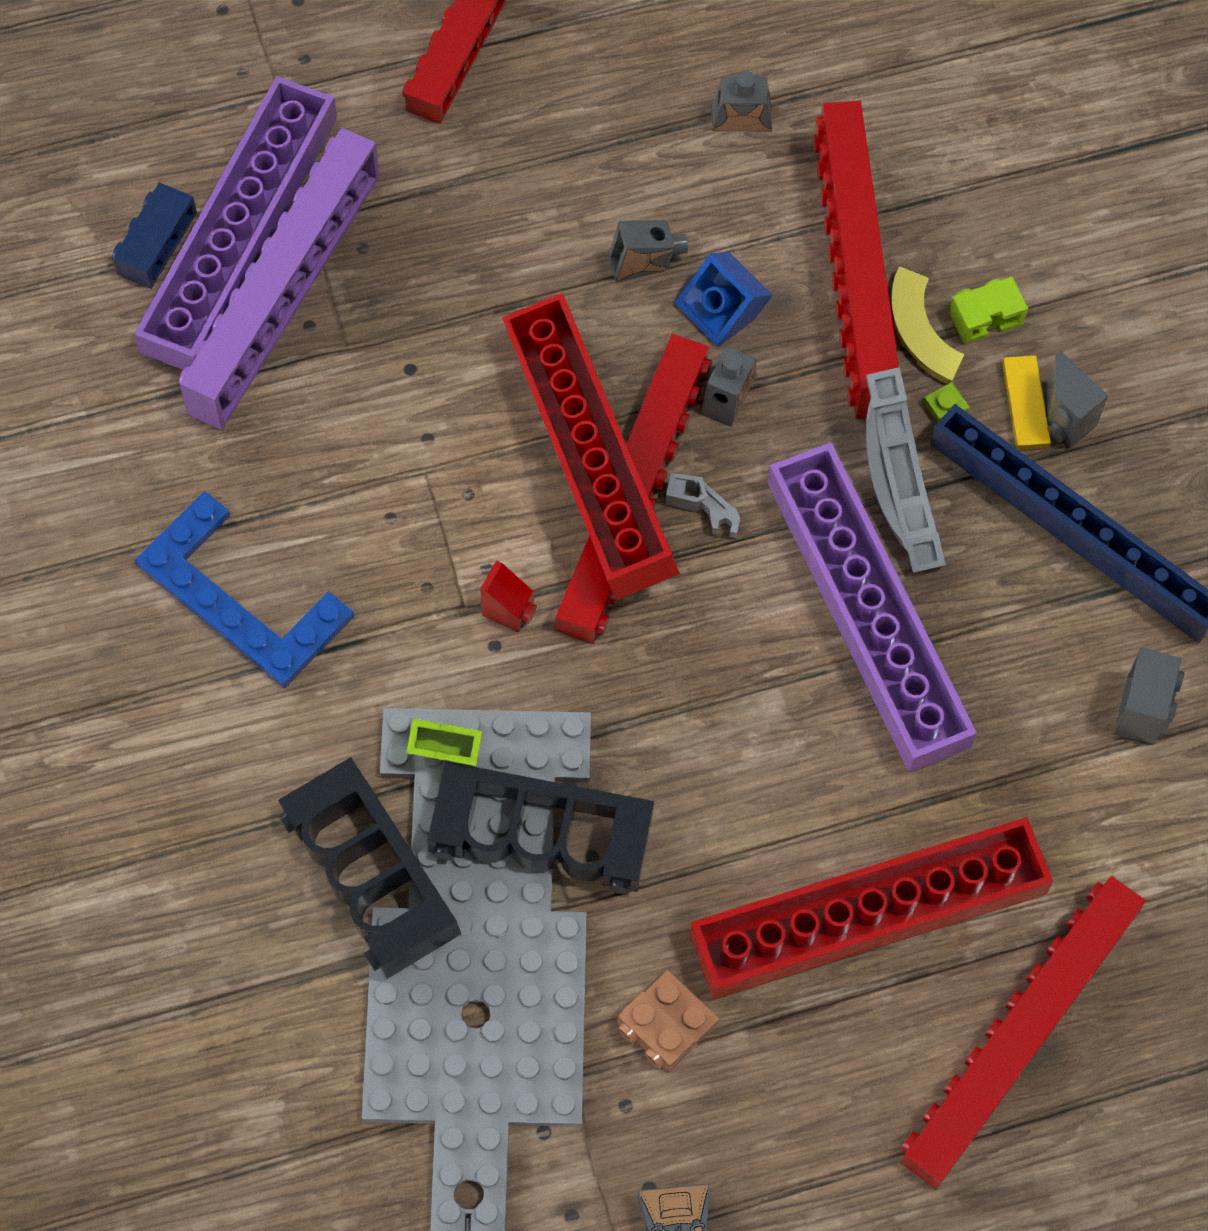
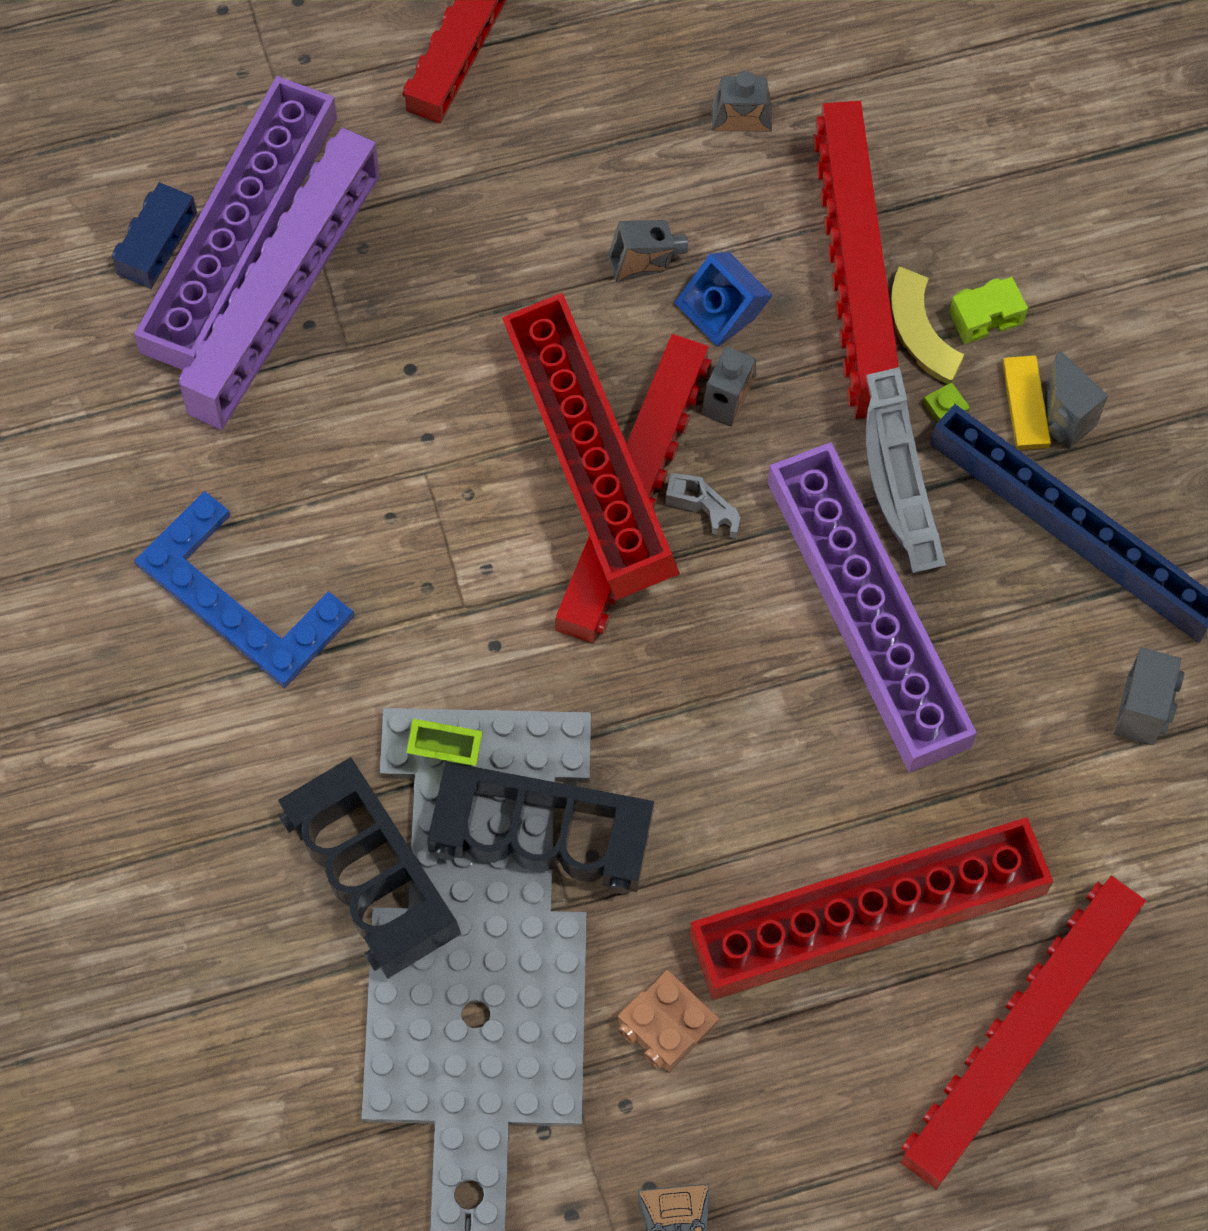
(506, 598): red slope -> none

